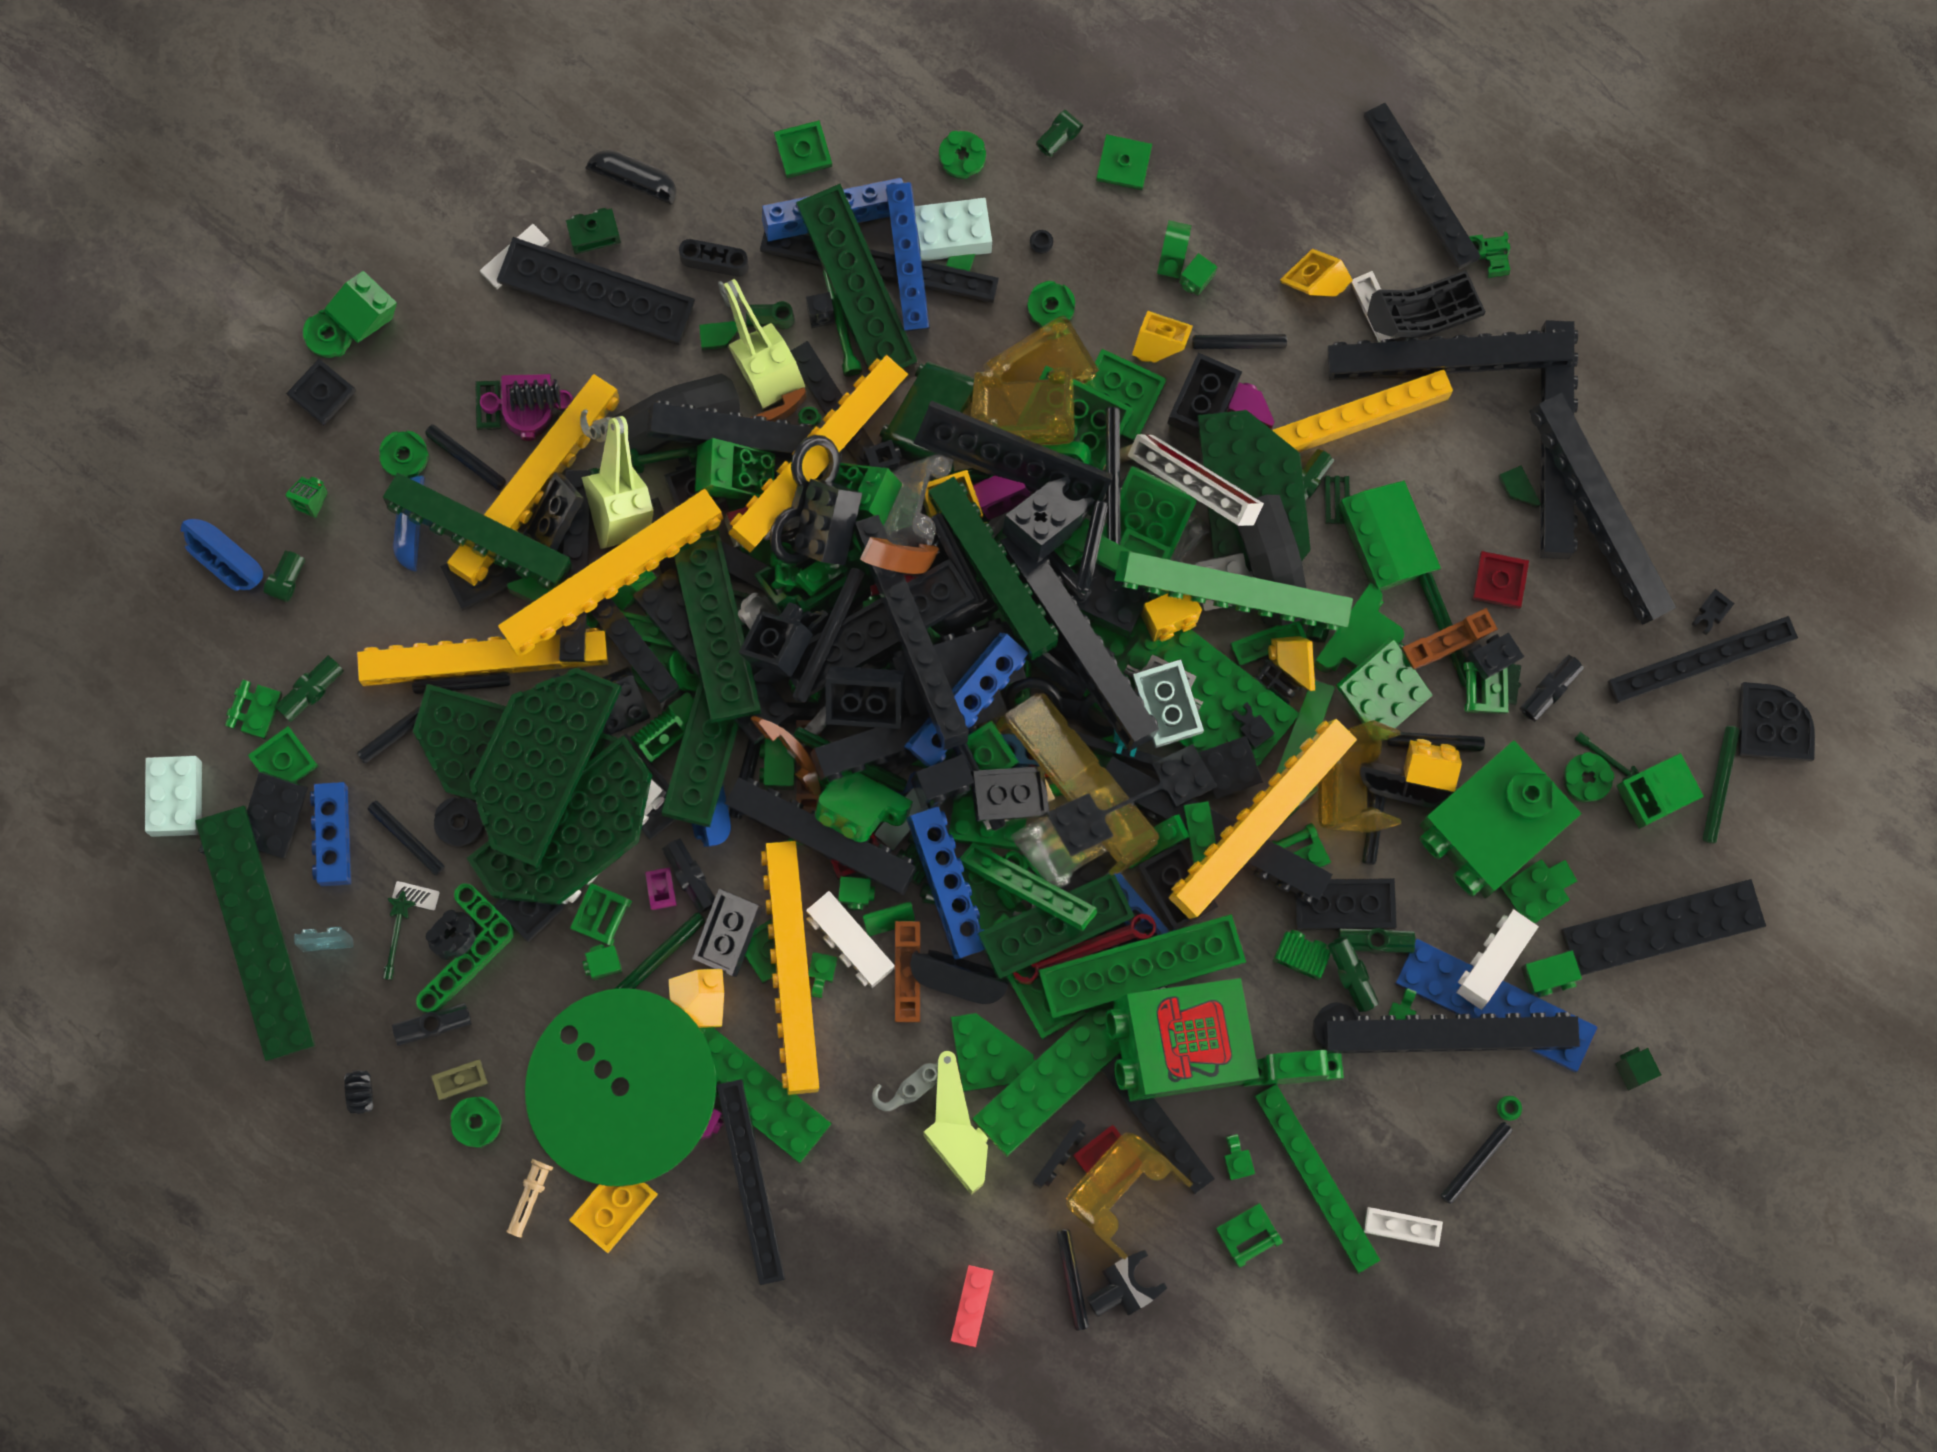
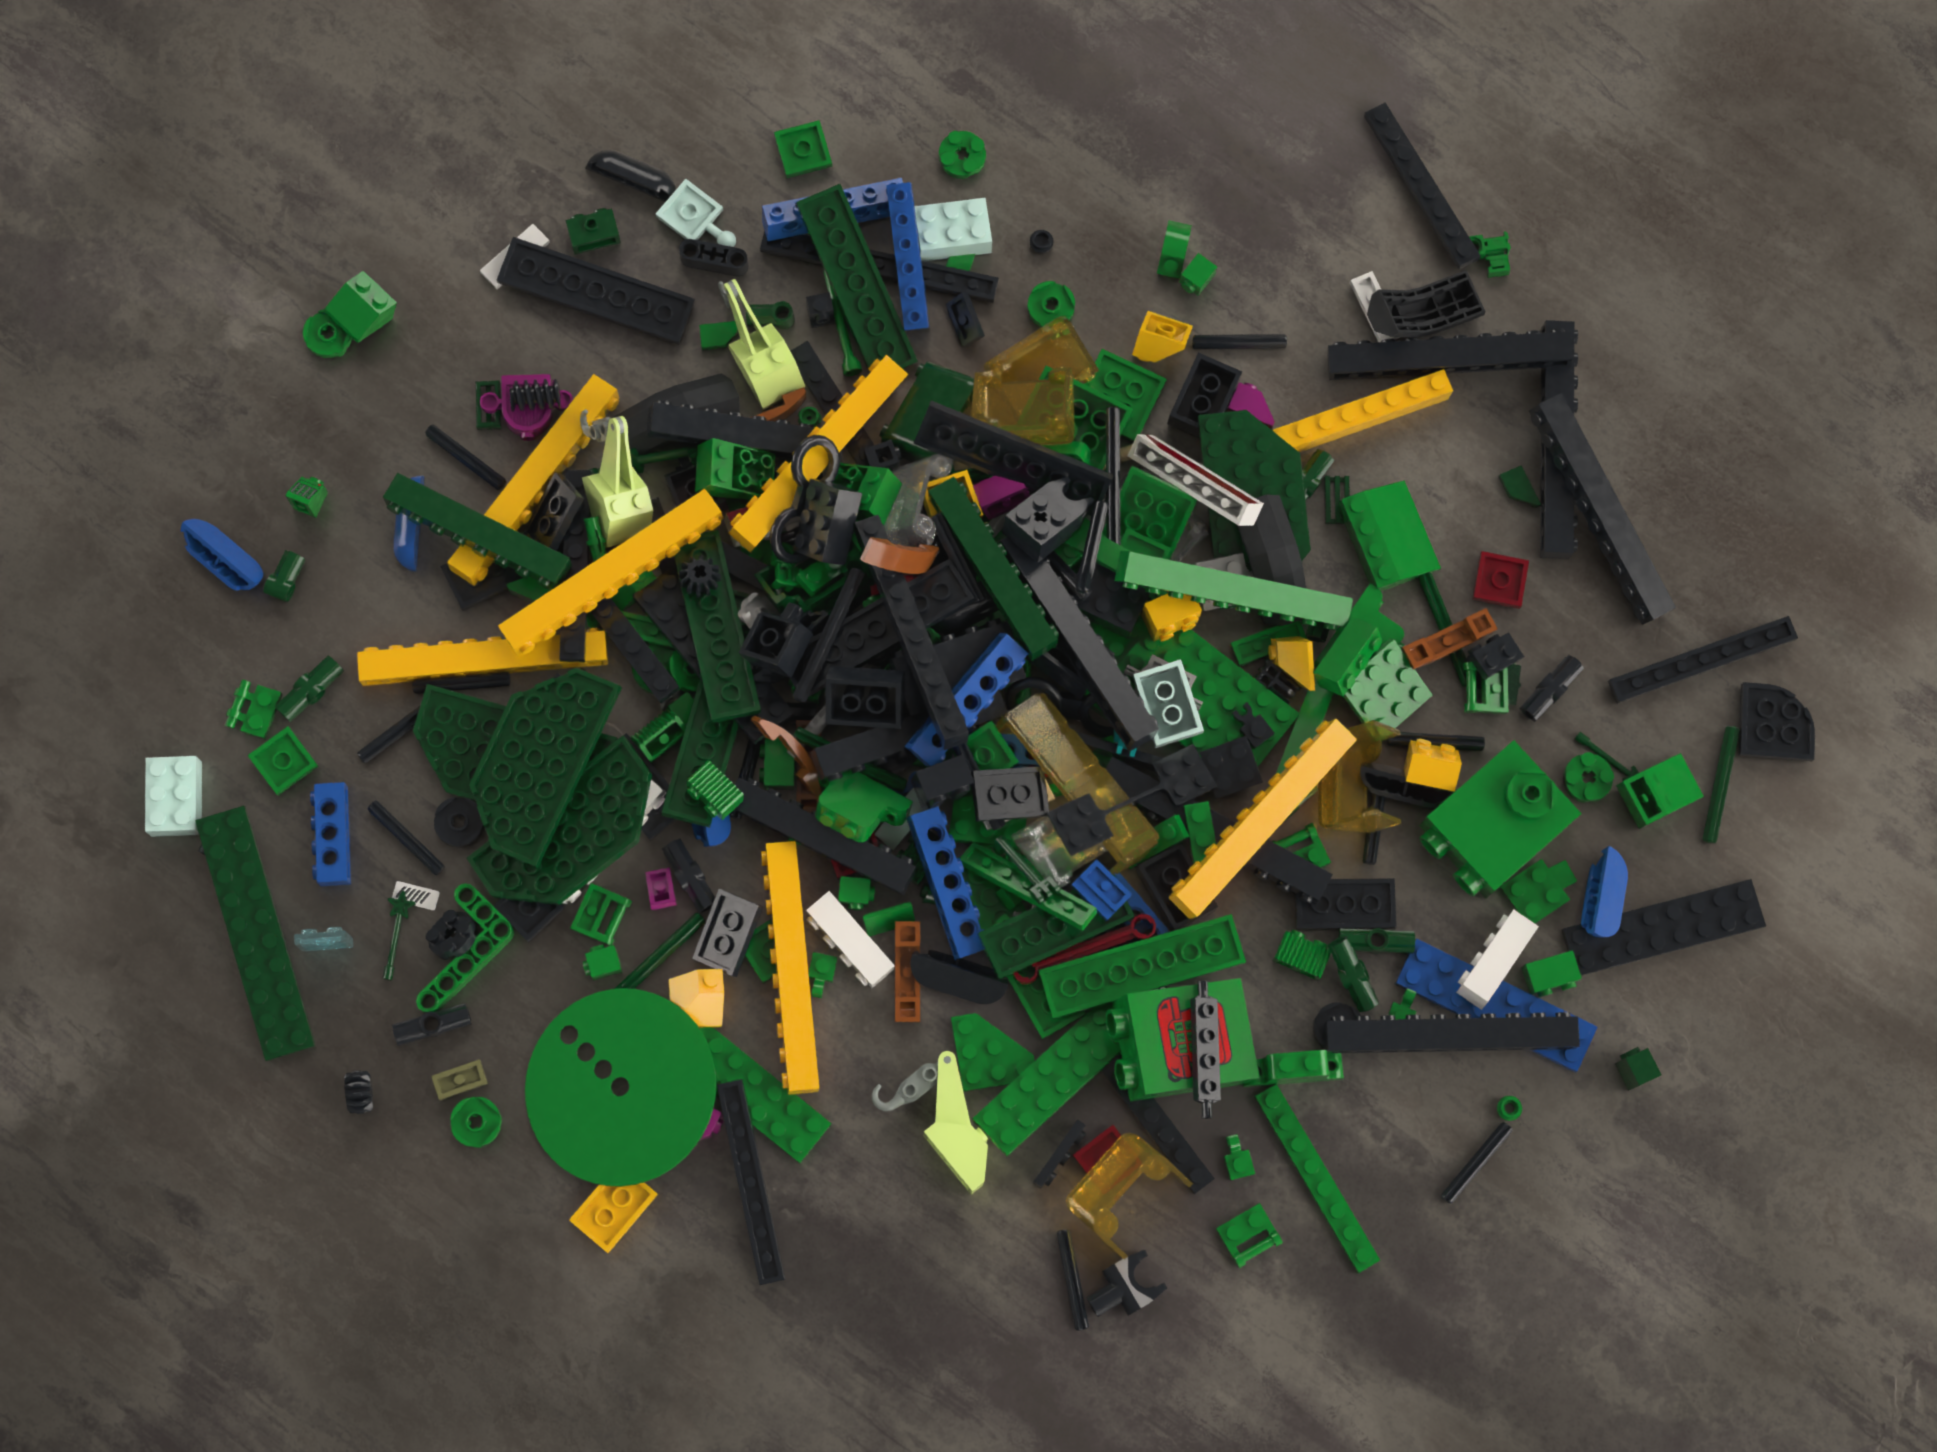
(275, 812): black plate -> none
(321, 392): black plate -> none
(403, 441): green plate -> none
(516, 1228): tan pin -> none
(595, 537): none -> green pin
(629, 705): black bracket -> none
(692, 213): none -> light aqua plate
(700, 584): none -> black gear
(714, 791): none -> green brick
(965, 319): none -> black plate
(971, 1306): coral brick -> none
(1040, 886): none -> dark green hinge
(1063, 128): dark green piece -> none
(1101, 890): none -> blue plate
(1124, 162): green plate -> none
(1205, 1049): none -> plate
(1318, 275): yellow slope -> none
(1348, 656): none -> green brick
(1402, 1227): white tile -> none
(1605, 895): none -> blue brick
(1714, 609): black plate -> none

